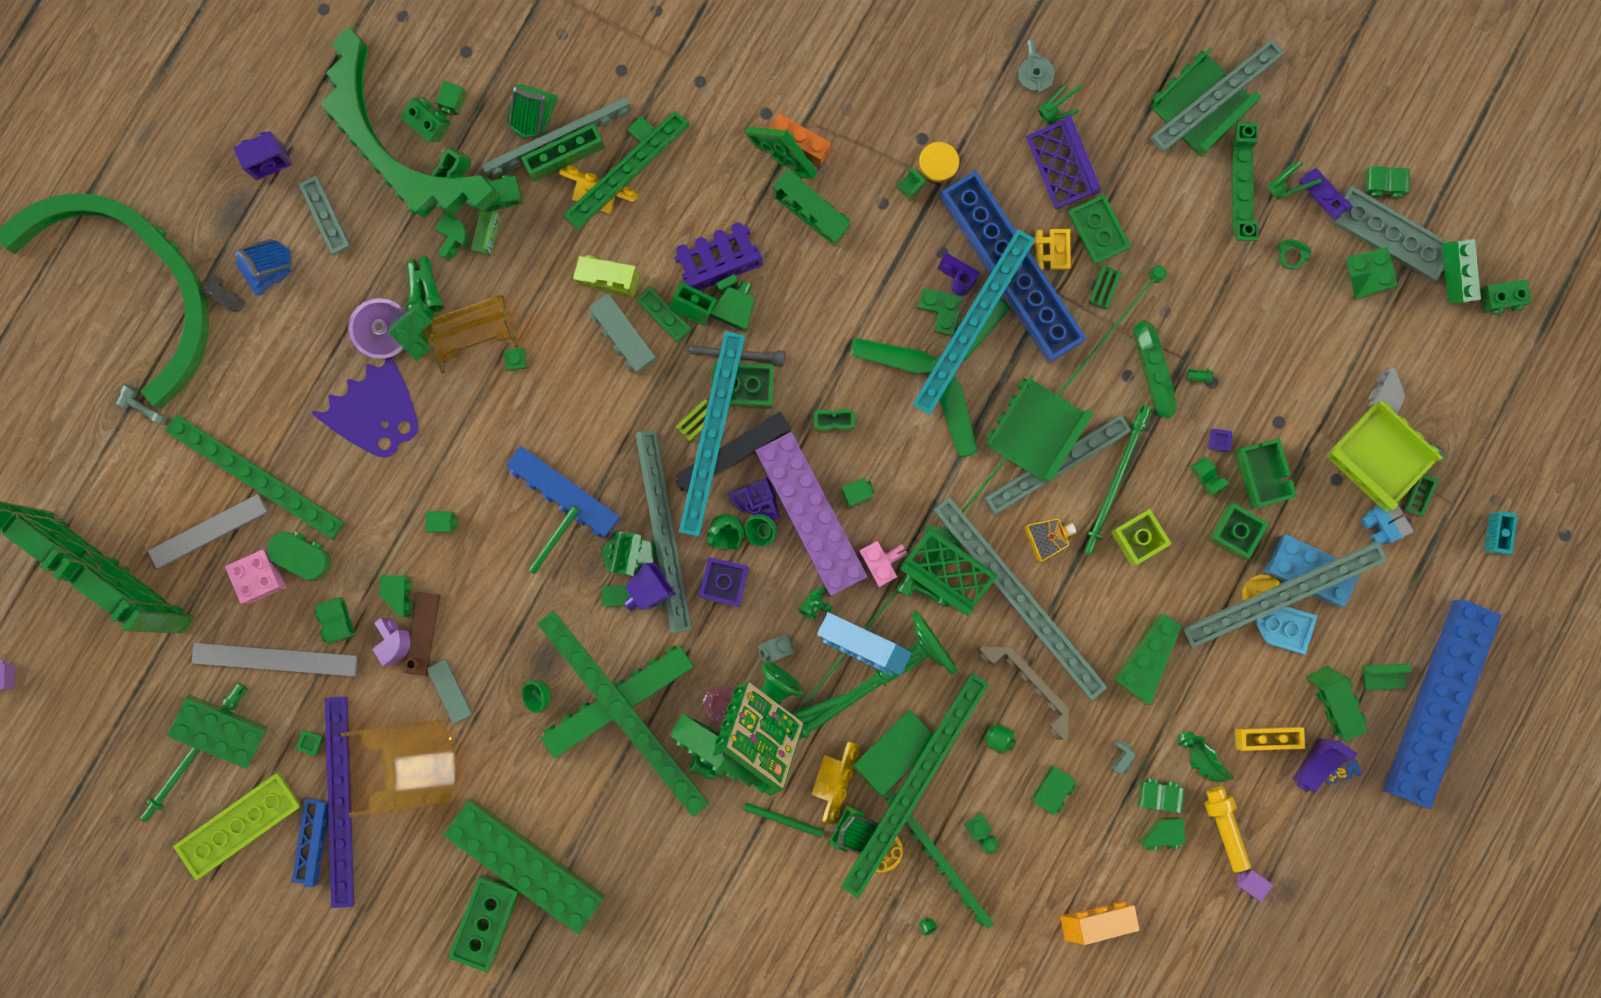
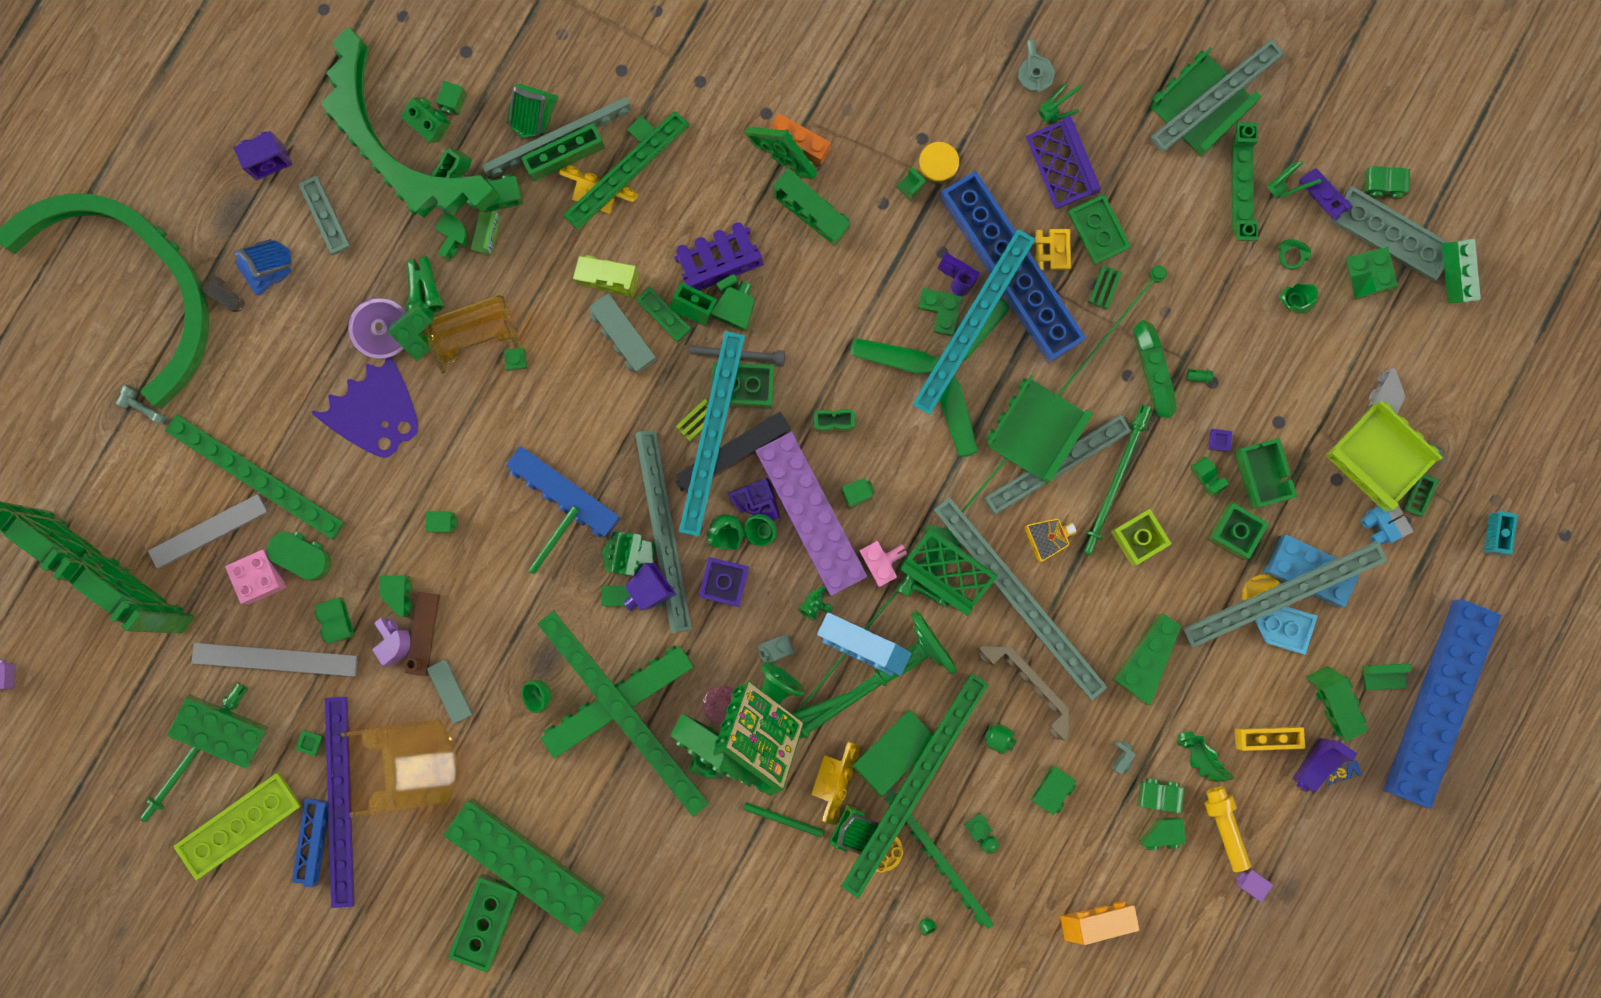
(1300, 297): none -> green hair
(1505, 296): green brick -> none

